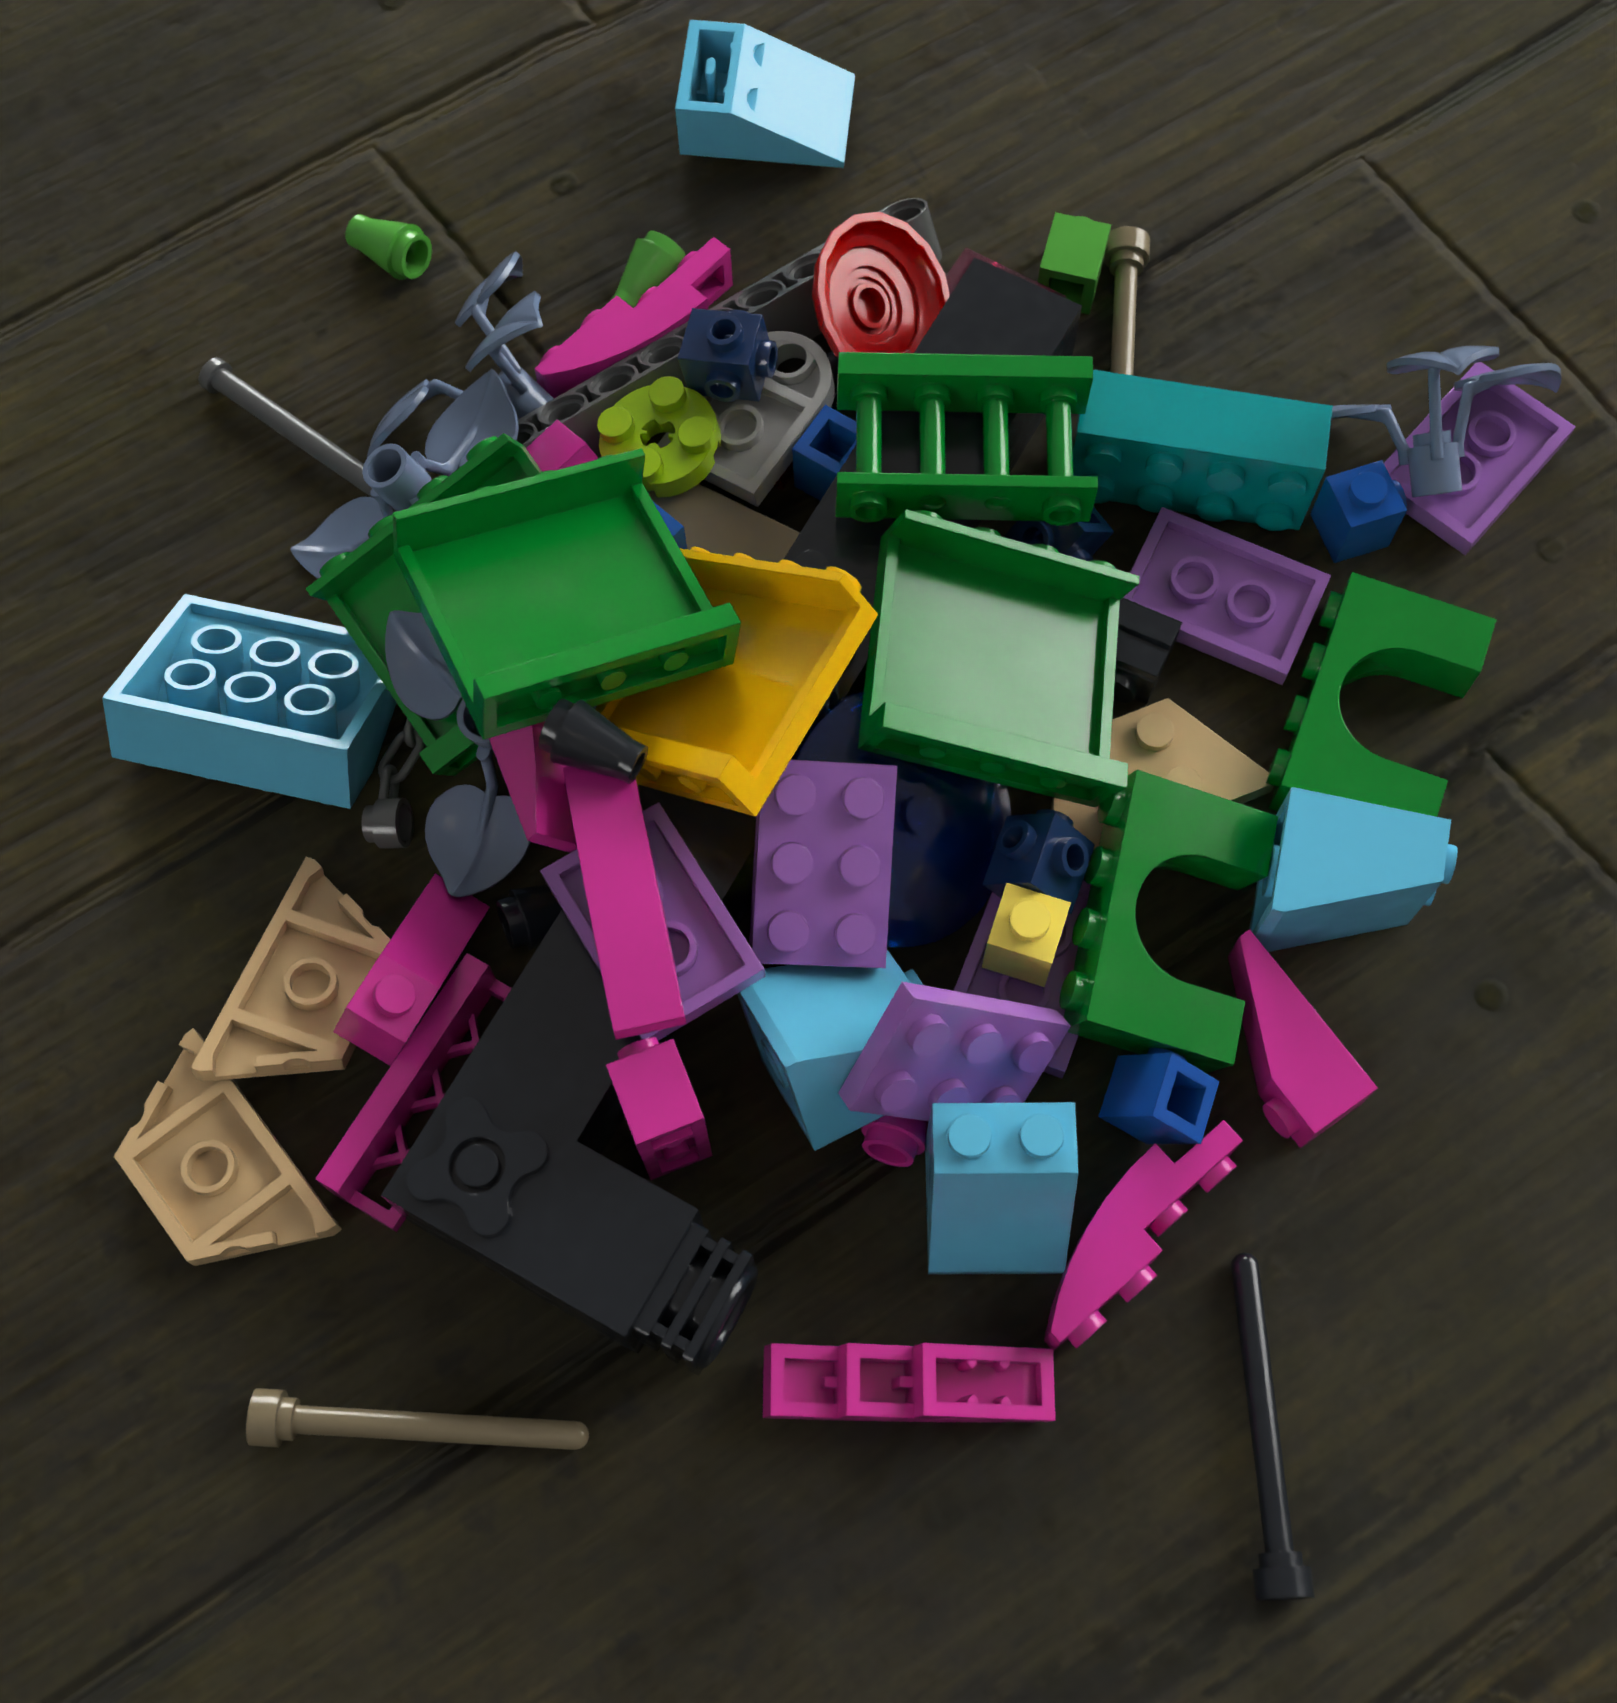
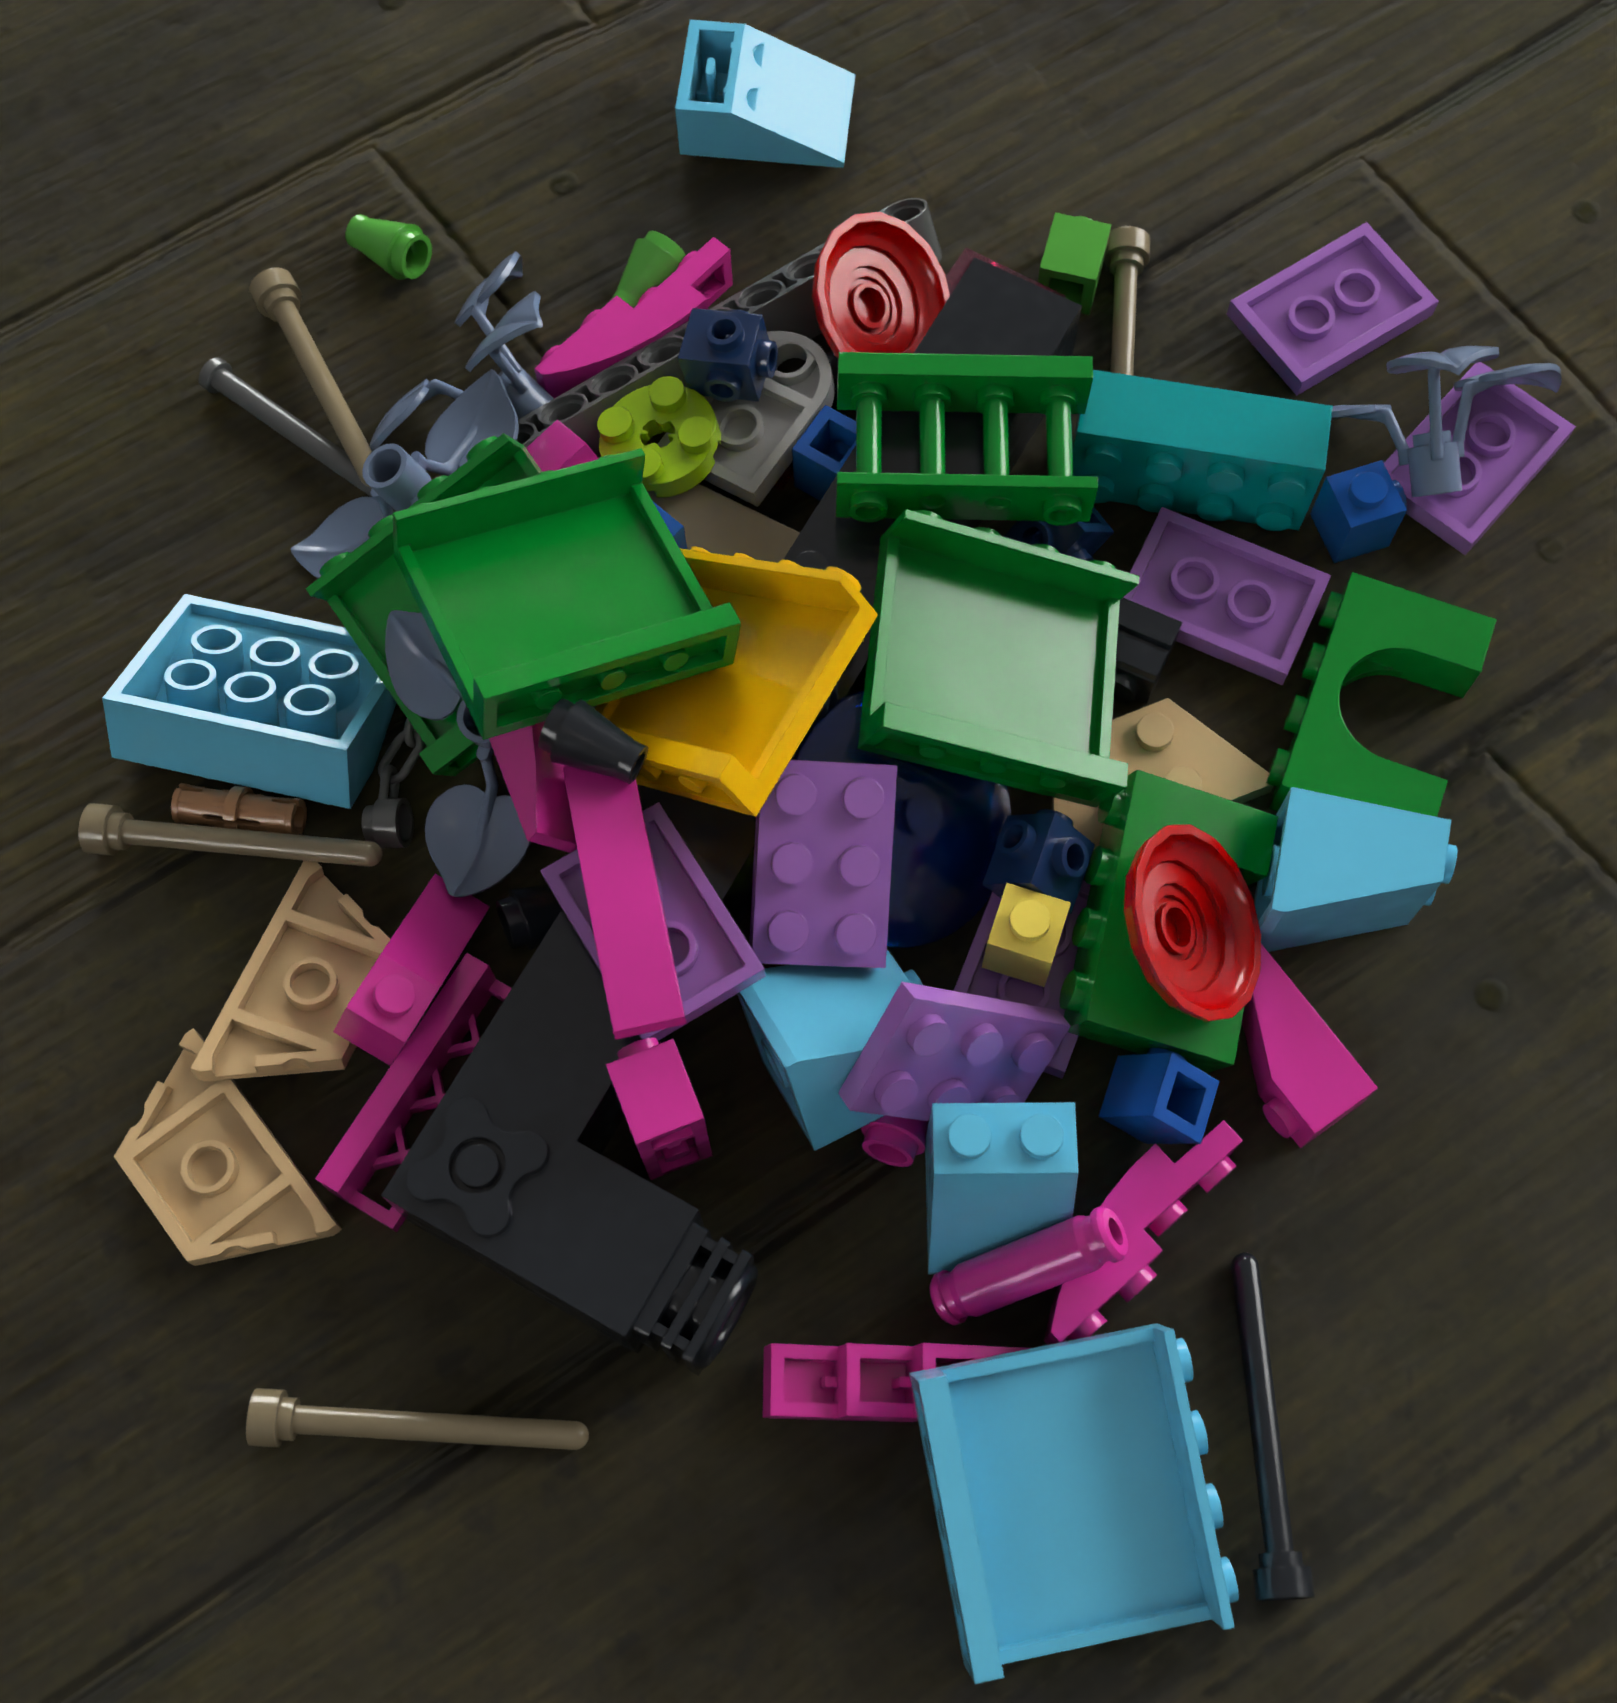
(108, 829): none -> dark tan piece
(238, 809): none -> medium nougat pin
(280, 300): none -> dark tan piece
(1029, 1266): none -> dark pink axle
(1072, 1496): none -> medium azure panel
(1193, 923): none -> red hat
(1331, 308): none -> medium lavender plate

